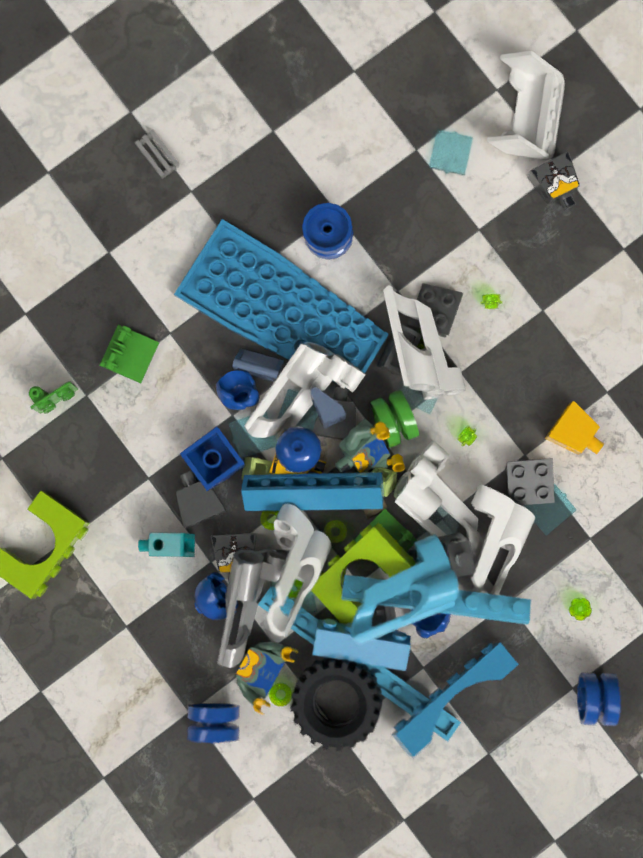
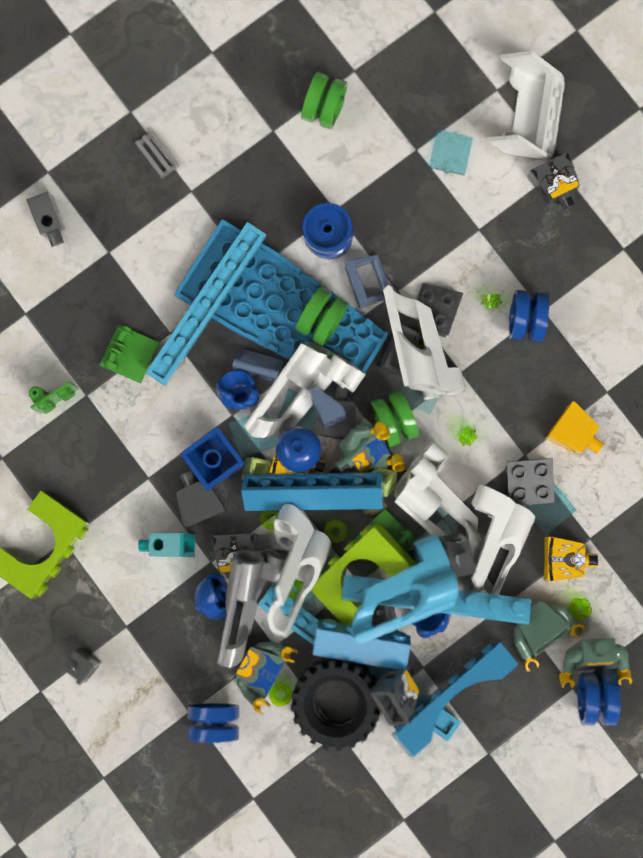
(42, 209): none -> dark grey torso
(84, 665): none -> dark grey hinge
(206, 304): none -> medium azure plate
(321, 316): none -> bright green wheel
(324, 99): none -> bright green wheel
(356, 284): none -> sand blue tile
(396, 695): none -> dark grey torso
(528, 316): none -> blue wheel
(546, 626): none -> sand green torso
(566, 559): none -> yellow torso
(595, 655): none -> sand green torso

